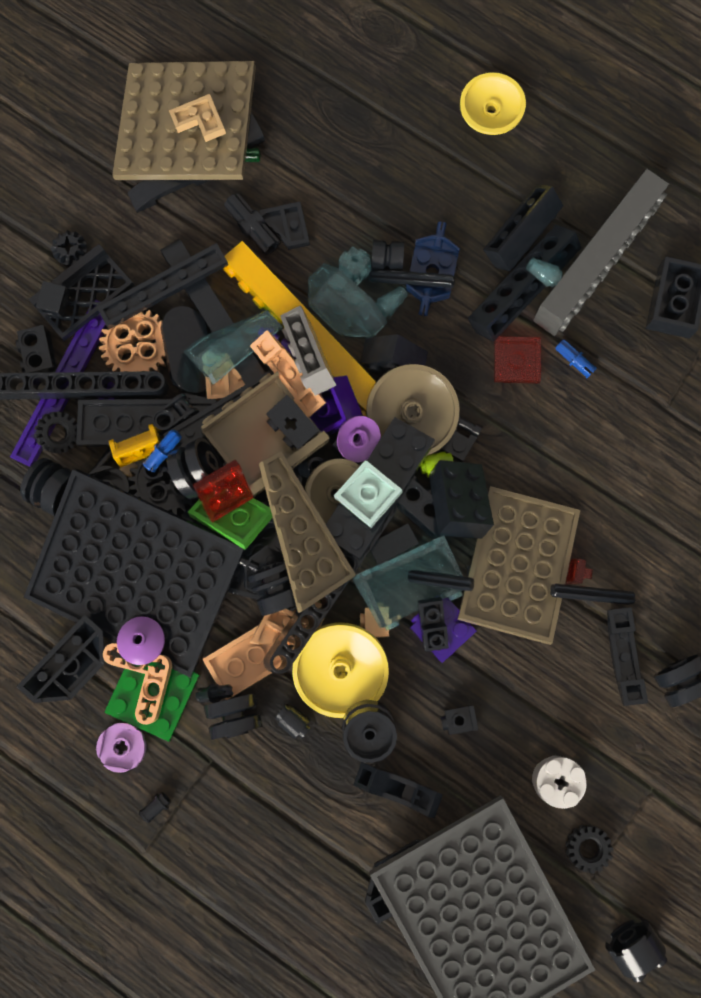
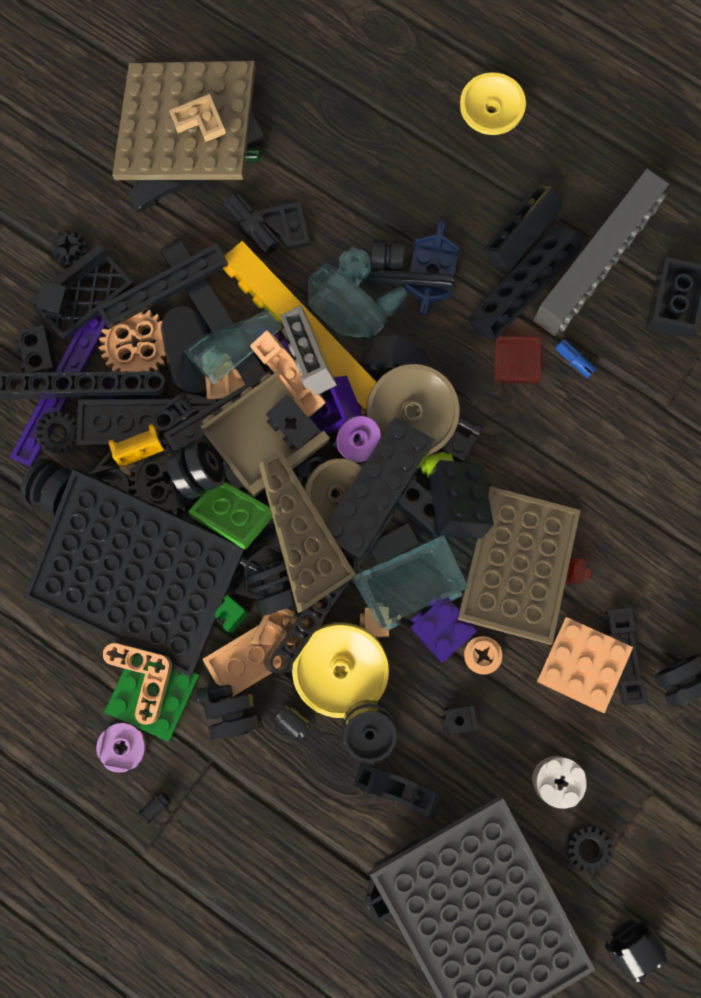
(67, 665): black wedge -> none
(150, 646): medium lavender dish -> none
(162, 450): blue axle -> none
(223, 491): clear red plate -> none
(232, 612): none -> green hinge
(368, 493): light aqua plate -> none
(432, 624): black slope -> none
(441, 580): black axle -> none
(494, 654): none -> light nougat gear
(544, 272): clear light blue cone -> none
(585, 665): none -> light nougat plate
(592, 594): black axle -> none

